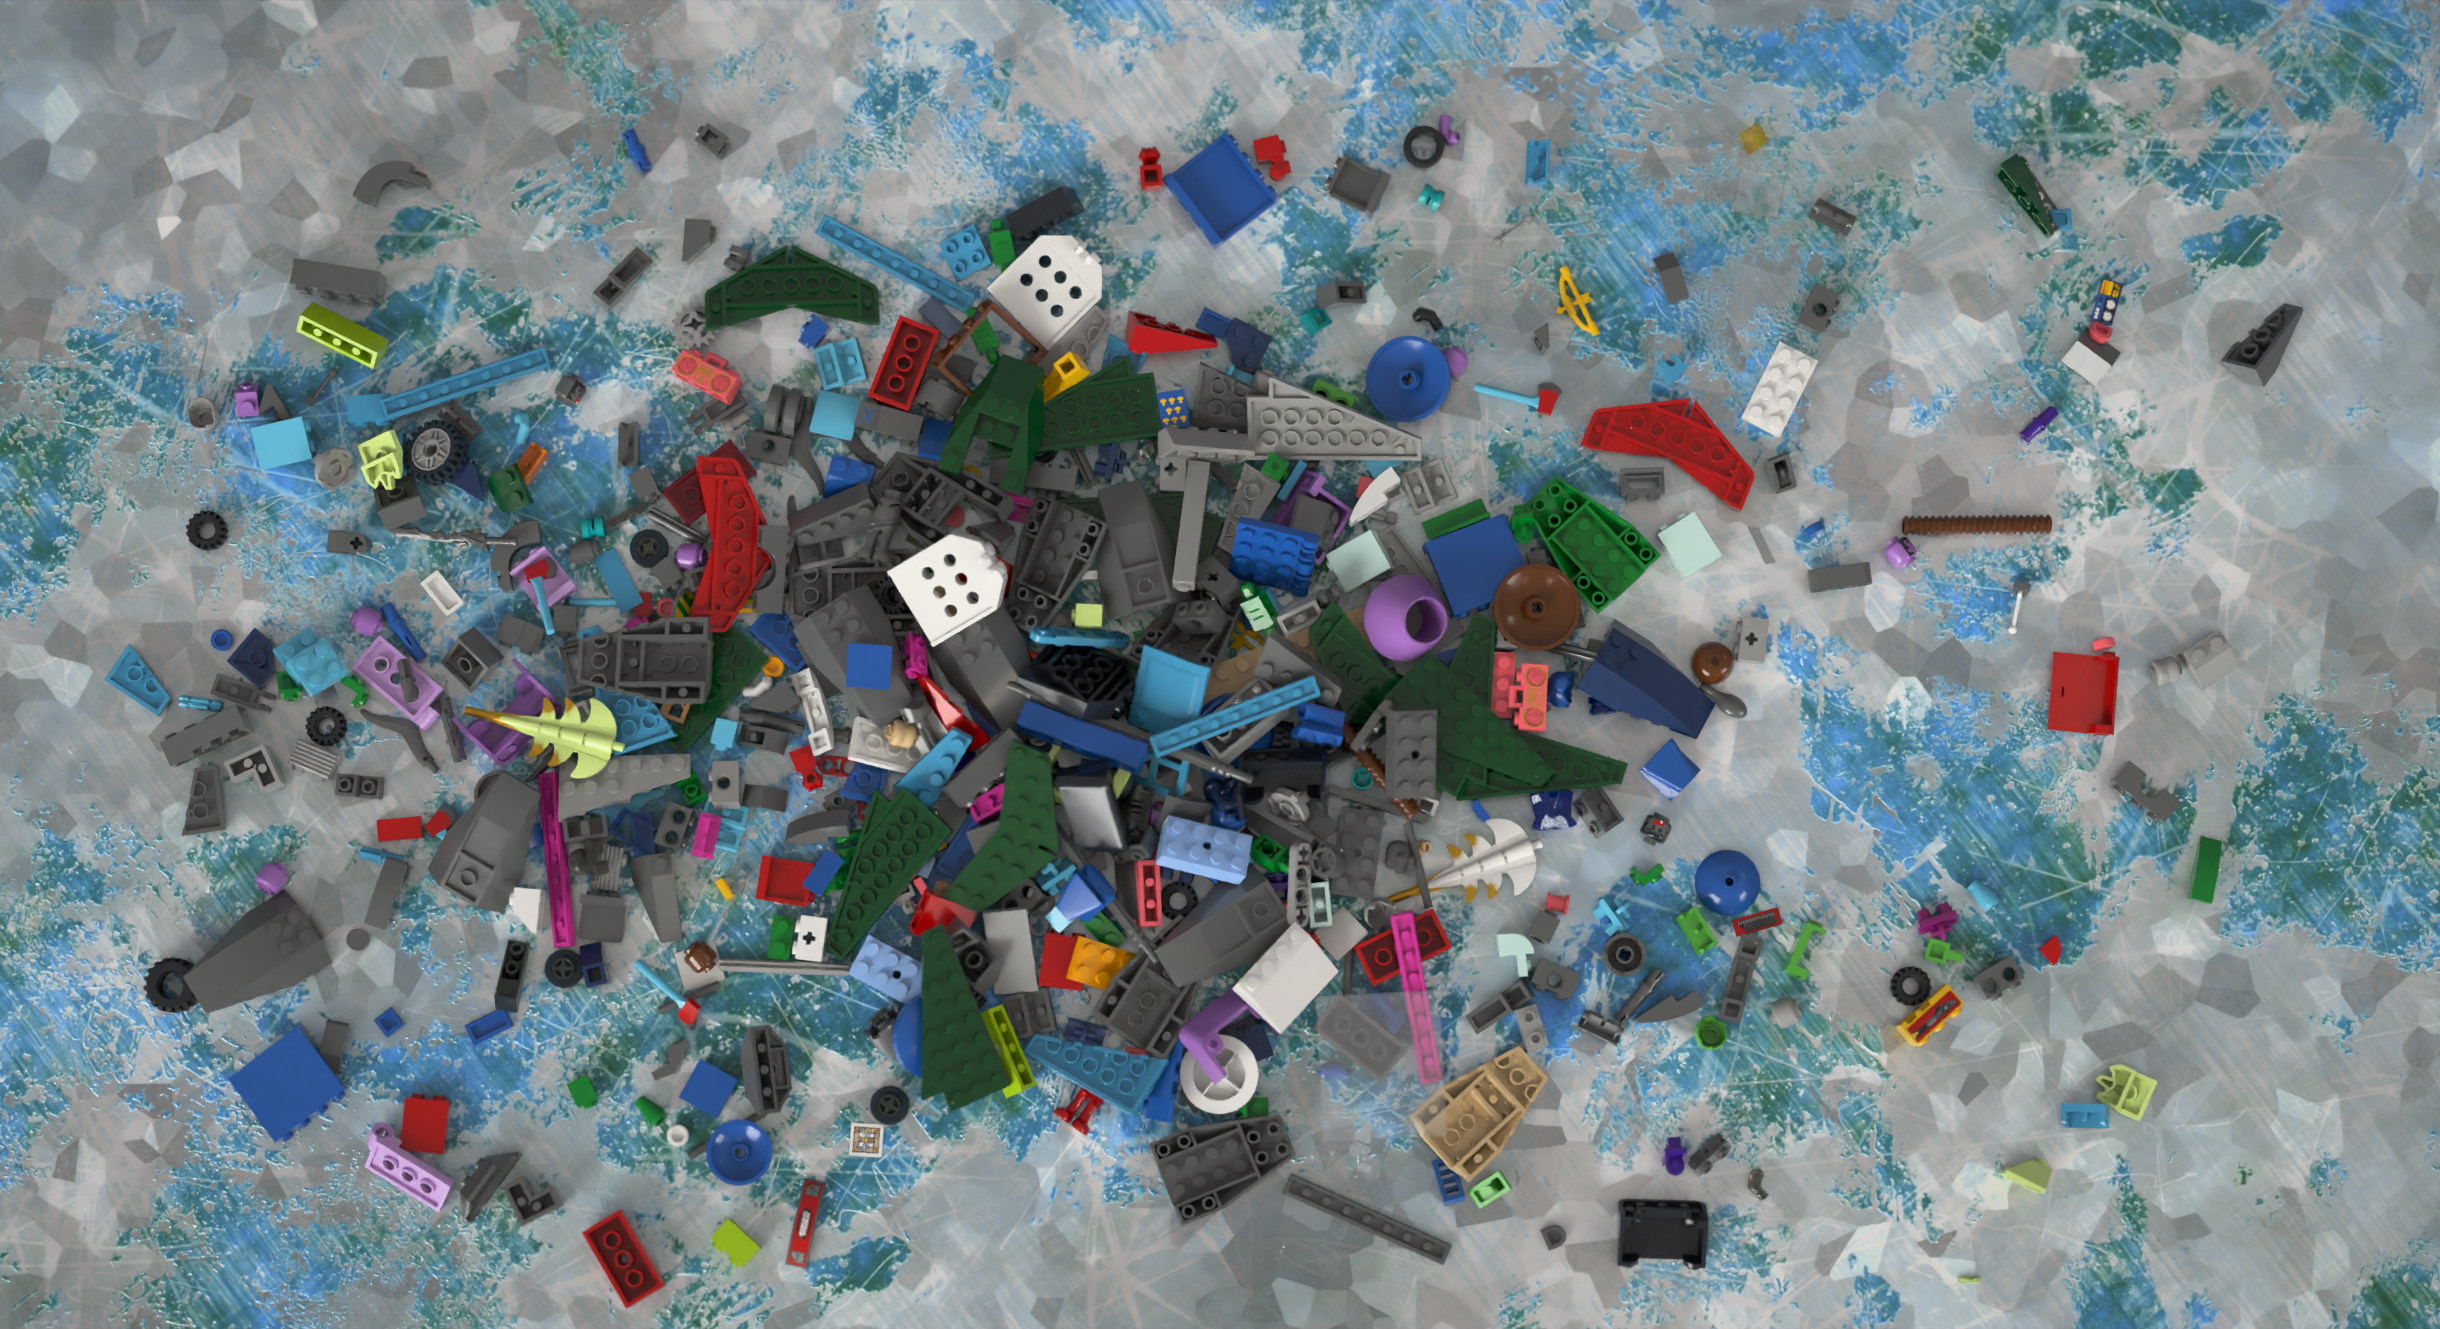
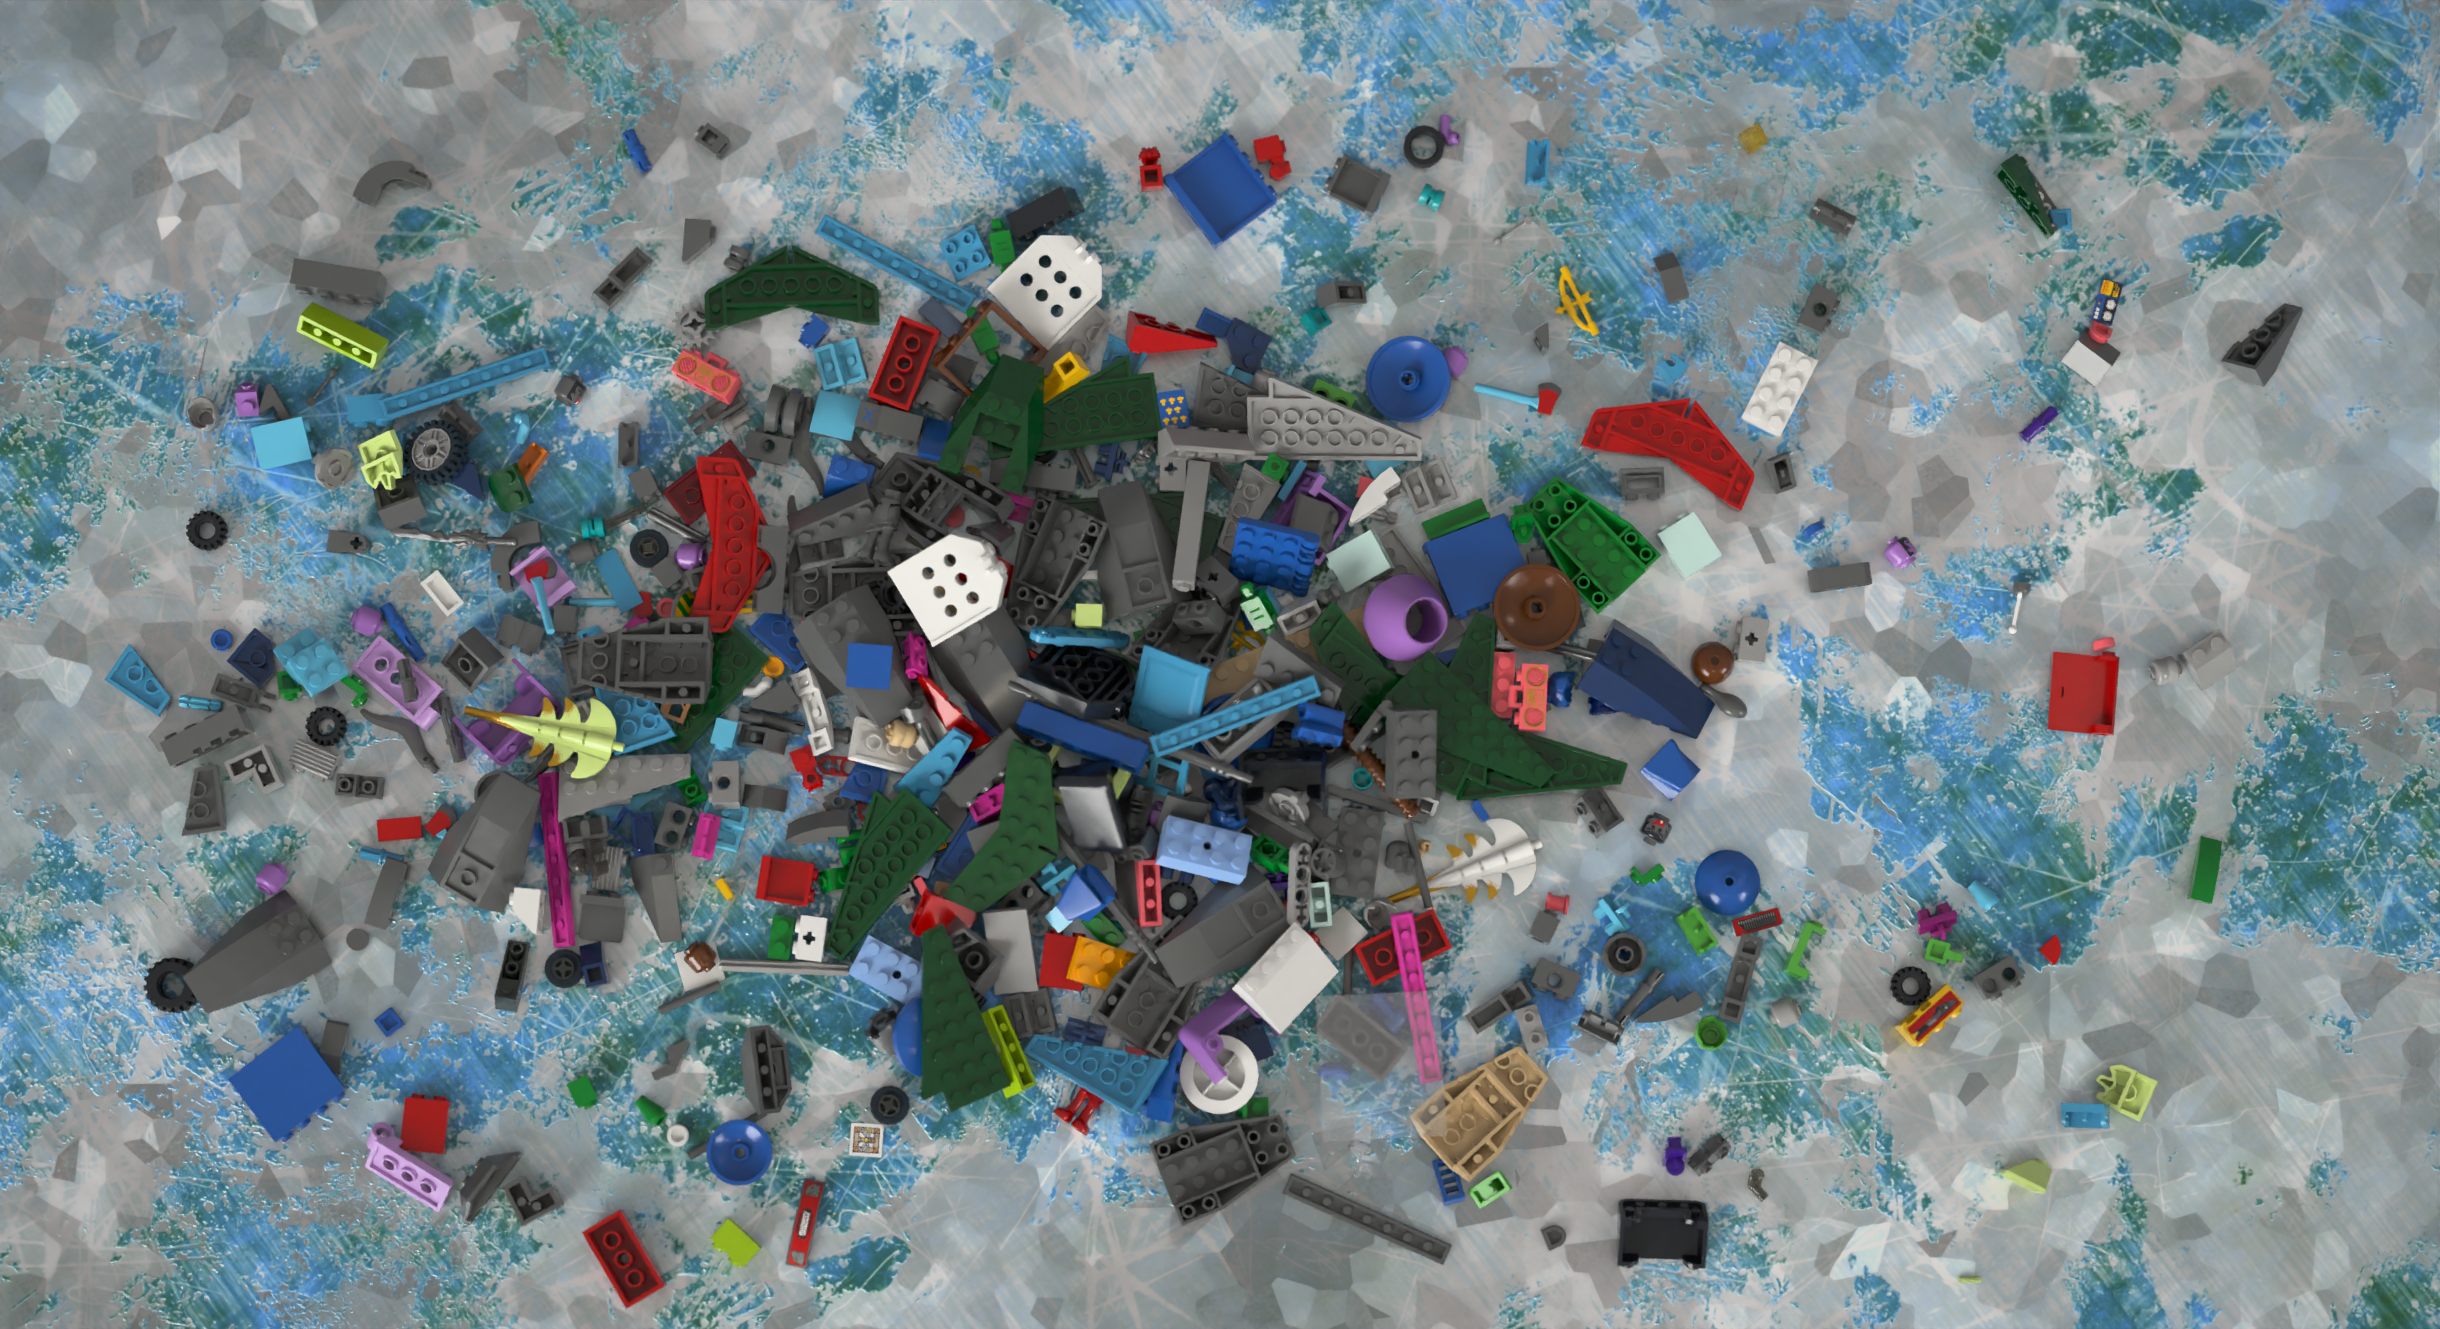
(489, 1026): blue tile -> none
(689, 1008): piece -> none
(708, 1088): blue tile -> none
(823, 873): blue slope -> none
(1428, 315): black arm -> none
(1518, 946): light aqua brick -> none
(1552, 810): clear blue piece -> none
(1976, 524): reddish brown piece -> none
(2128, 782): dark grey arch -> none

